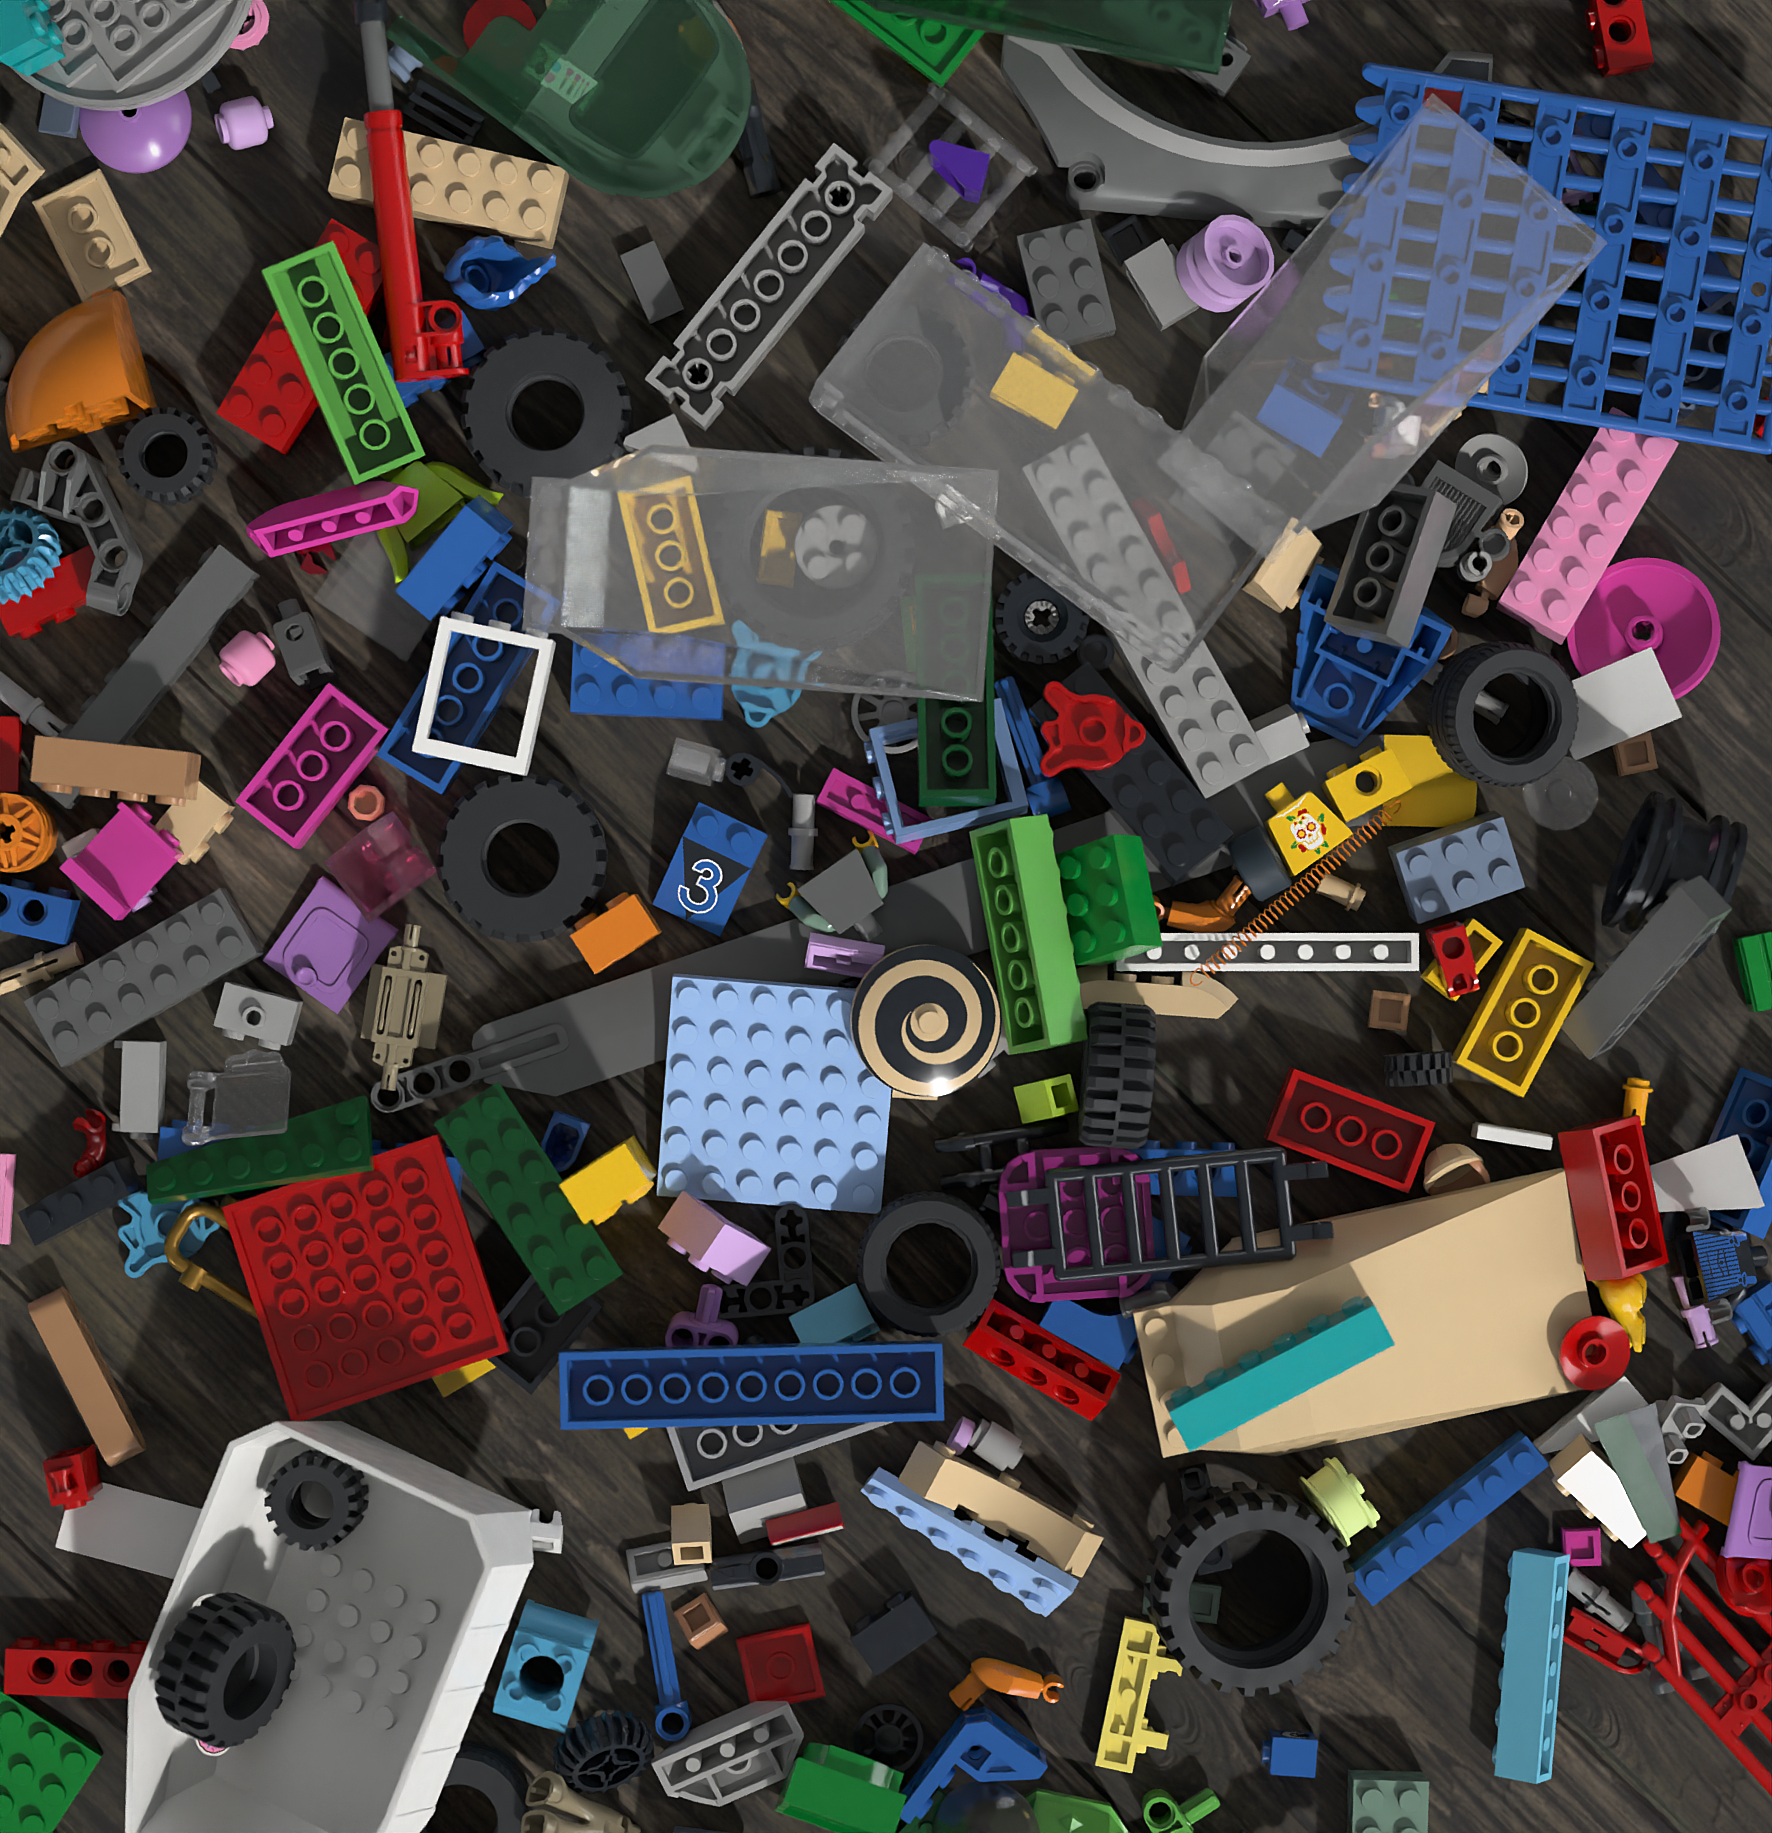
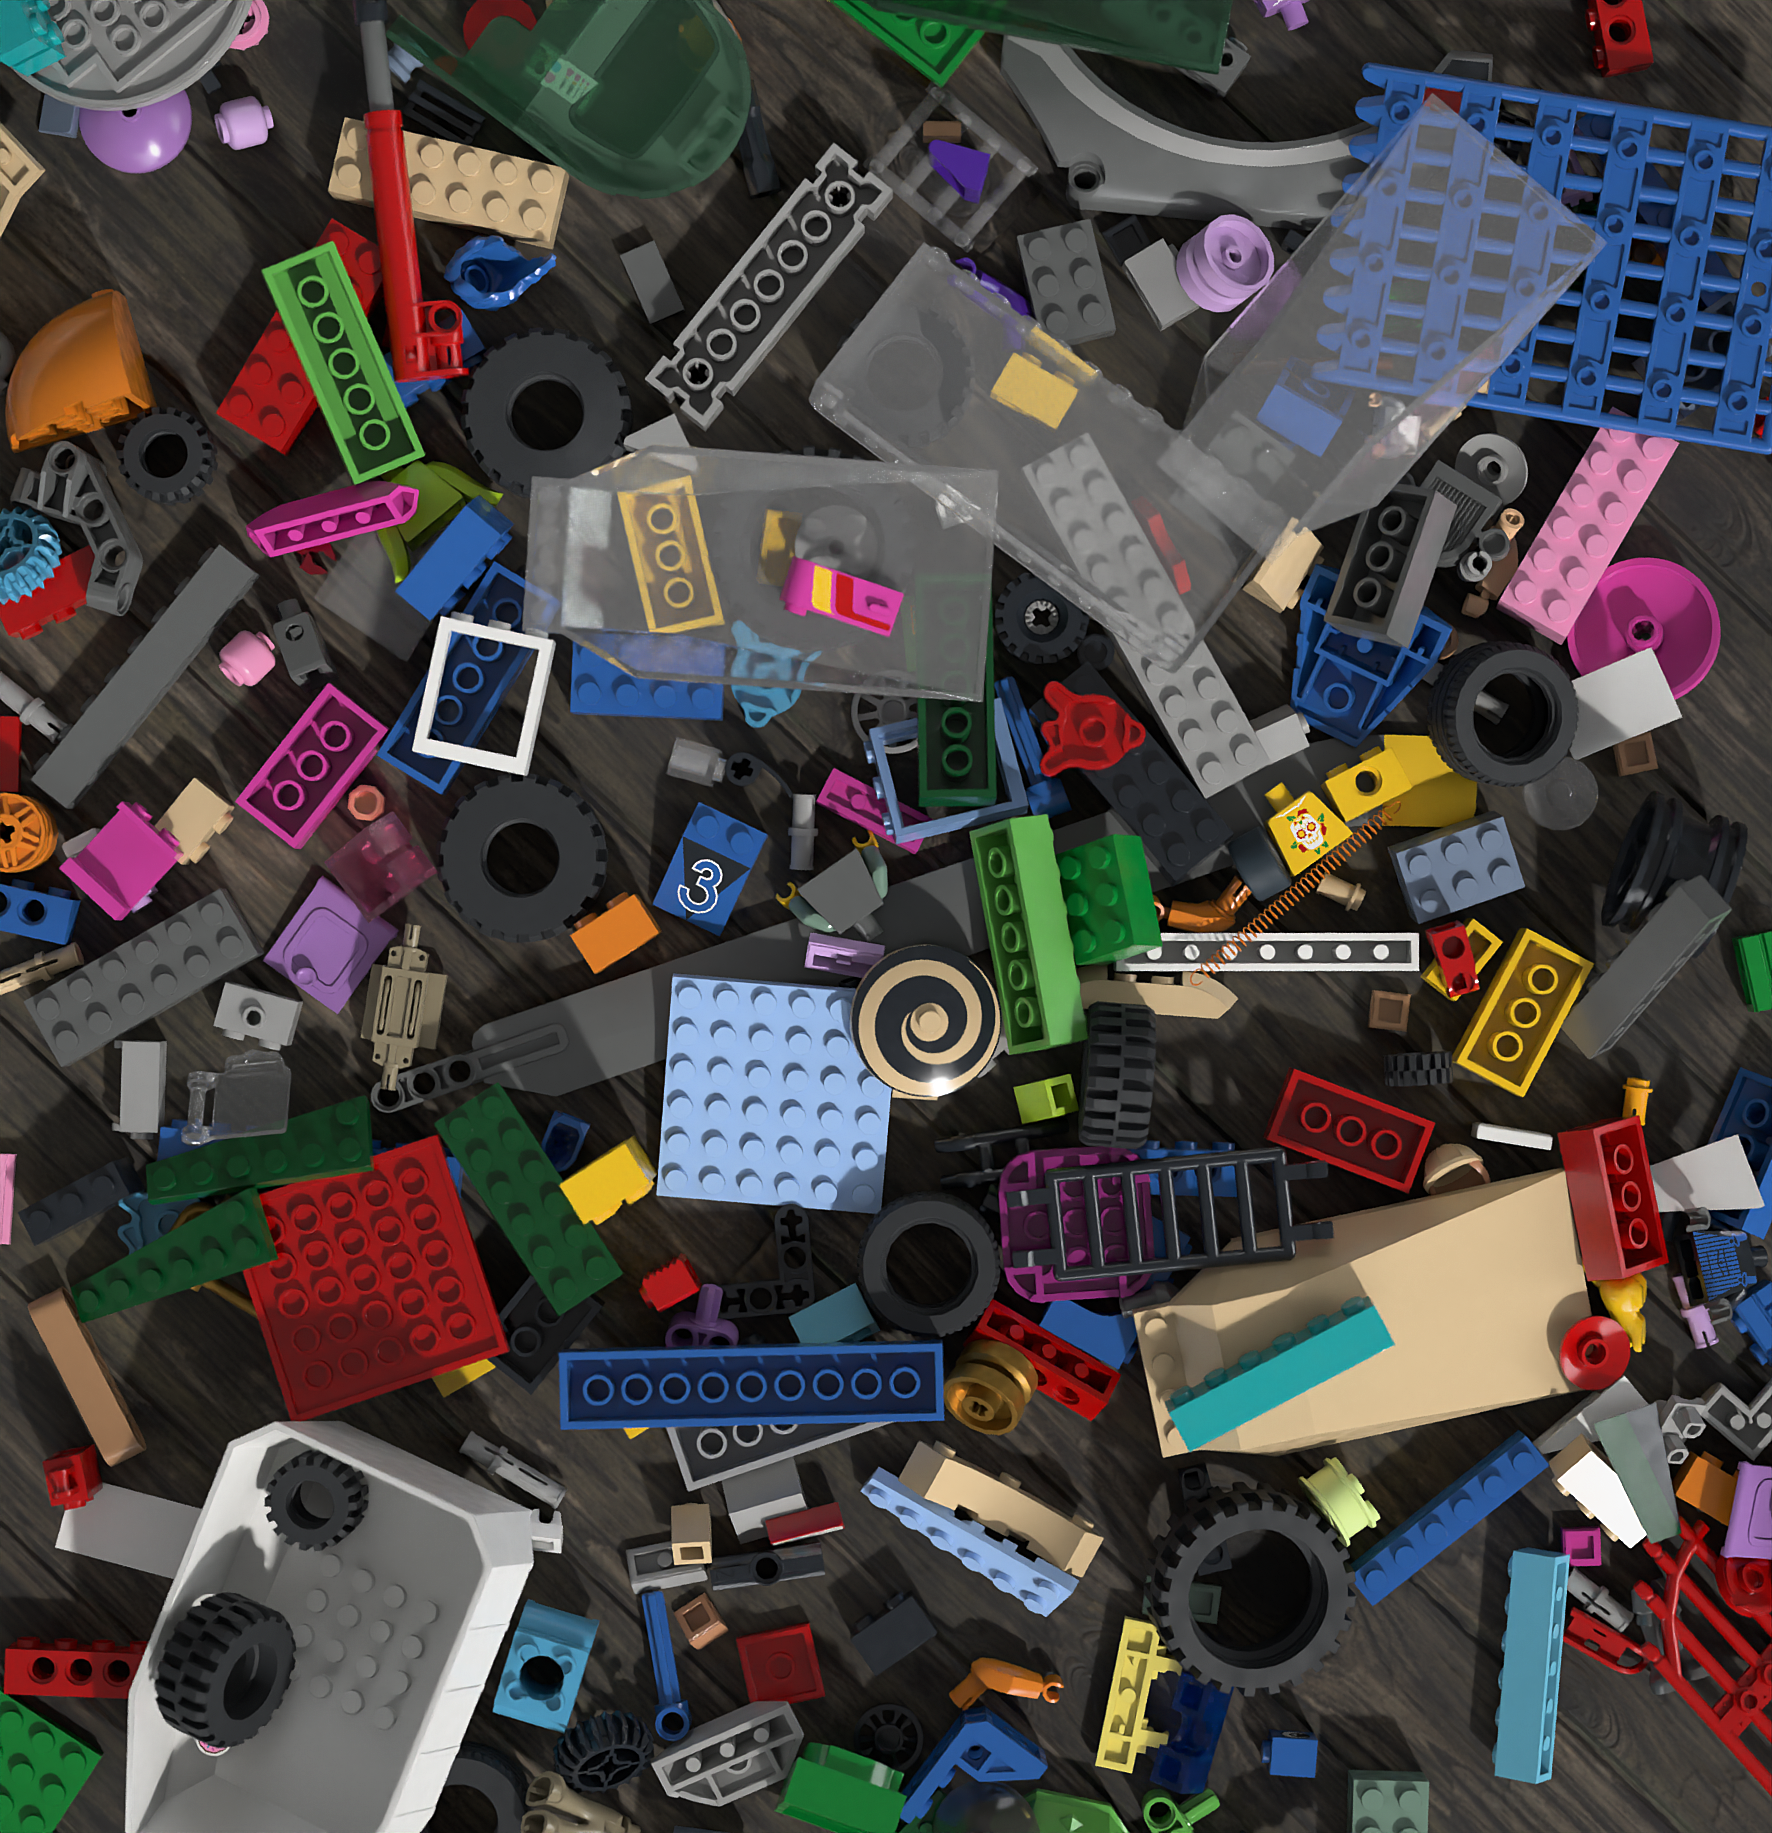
(92, 235): tan tile -> none
(95, 1133): red piece -> none
(115, 767): medium nougat brick -> none
(202, 1250): none -> dark green wing
(514, 1470): none -> light grey pin
(669, 1283): none -> red brick
(713, 1240): lavender brick -> none
(839, 596): none -> dark pink door
(942, 130): none -> medium nougat tile
(961, 1435): lavender tile -> none
(990, 1386): none -> pearl gold wheel
(996, 1445): light grey brick -> none
(1188, 1757): none -> clear blue arch

